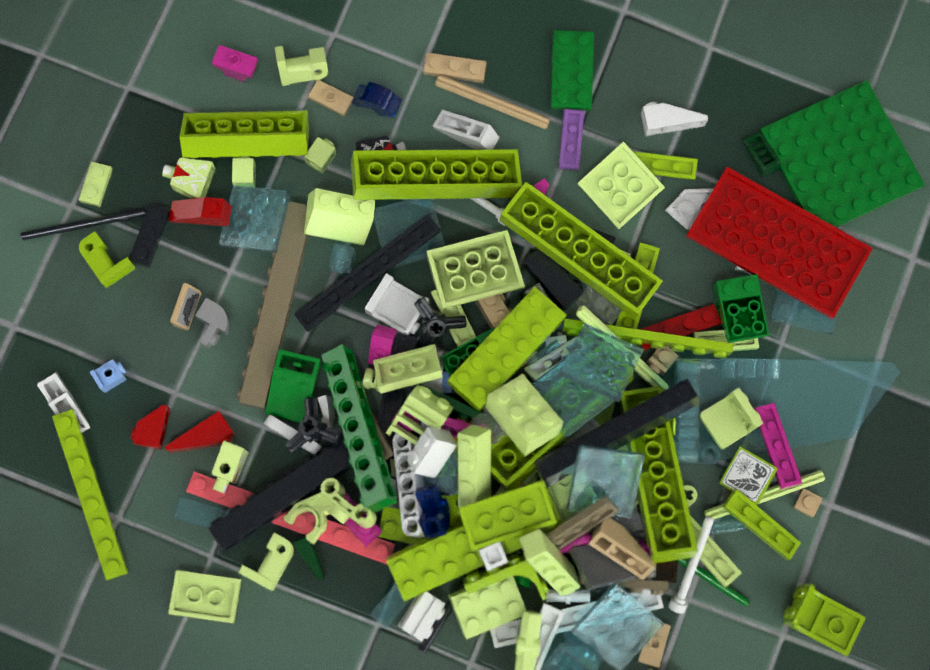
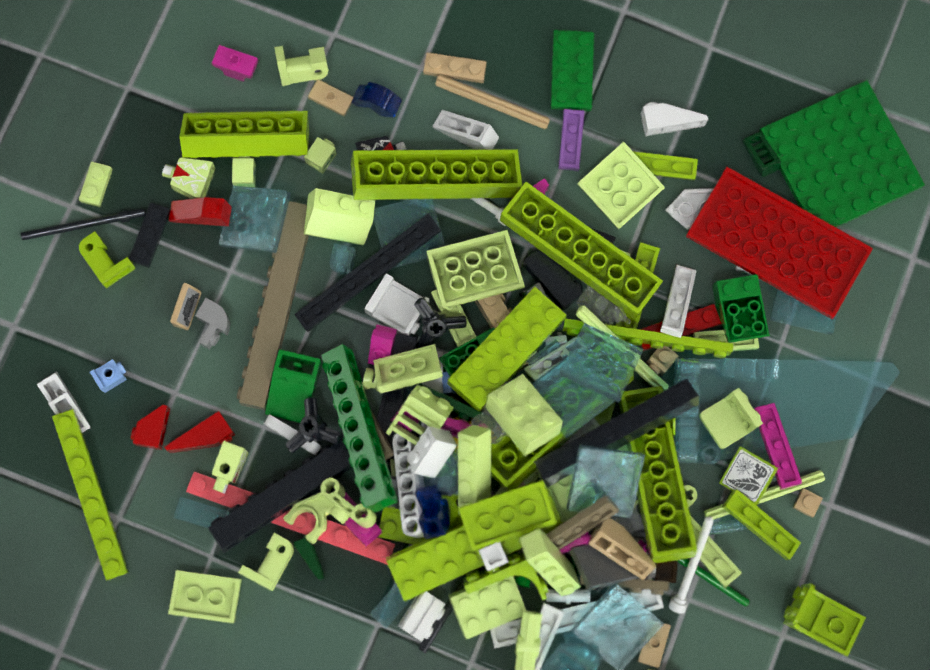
(327, 409): white slope -> none
(619, 315): none -> clear hand
(678, 301): none -> white tile

